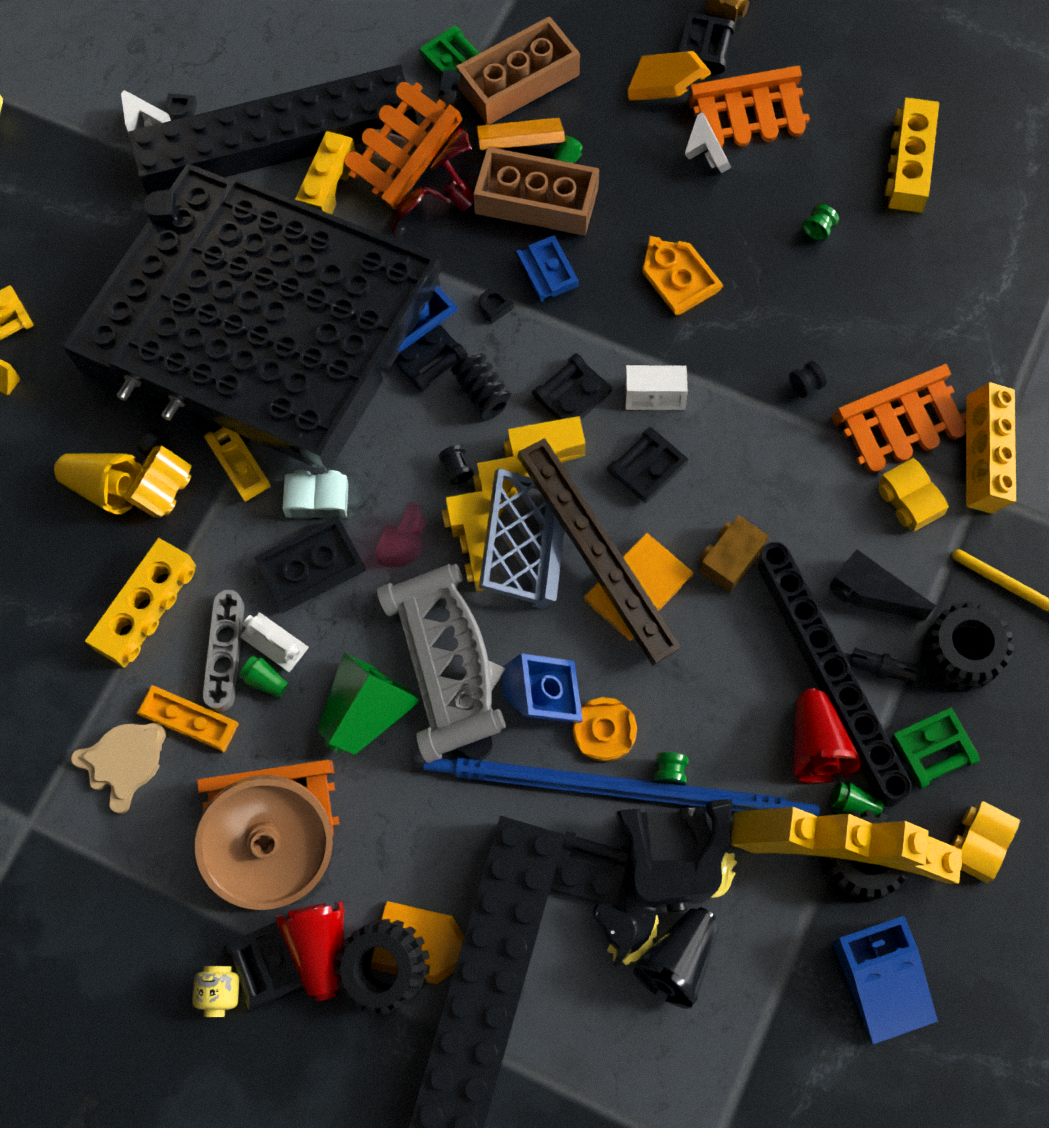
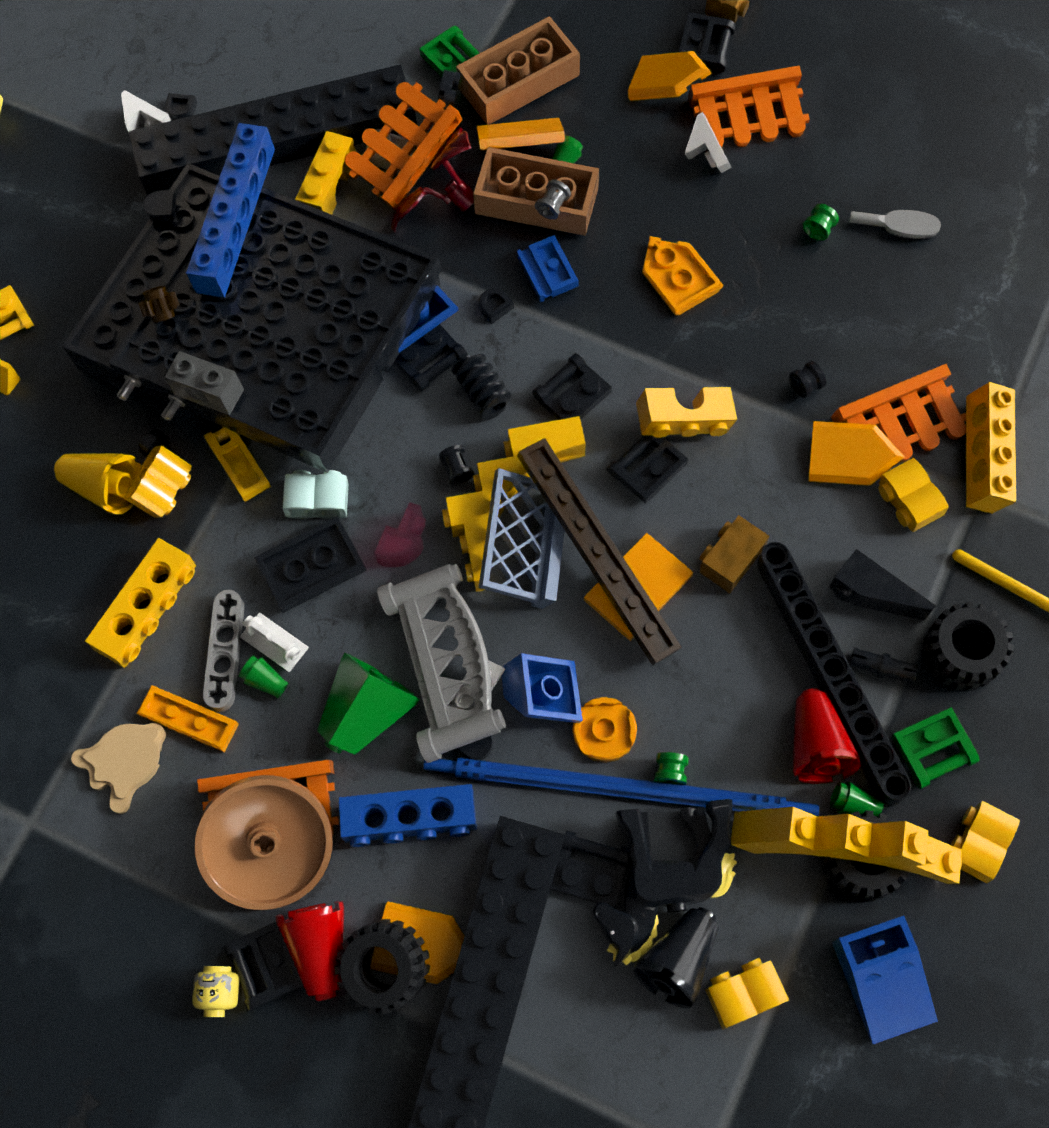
(158, 304): none -> dark brown gear
(204, 383): none -> dark grey brick
(231, 210): none -> blue brick
(357, 809): none -> blue brick
(553, 199): none -> dark grey bush
(656, 387): white hinge -> none
(664, 416): none -> yellow arch
(746, 993): none -> yellow brick
(850, 453): none -> light orange tile
(901, 222): none -> light grey piece
(913, 155): yellow brick -> none

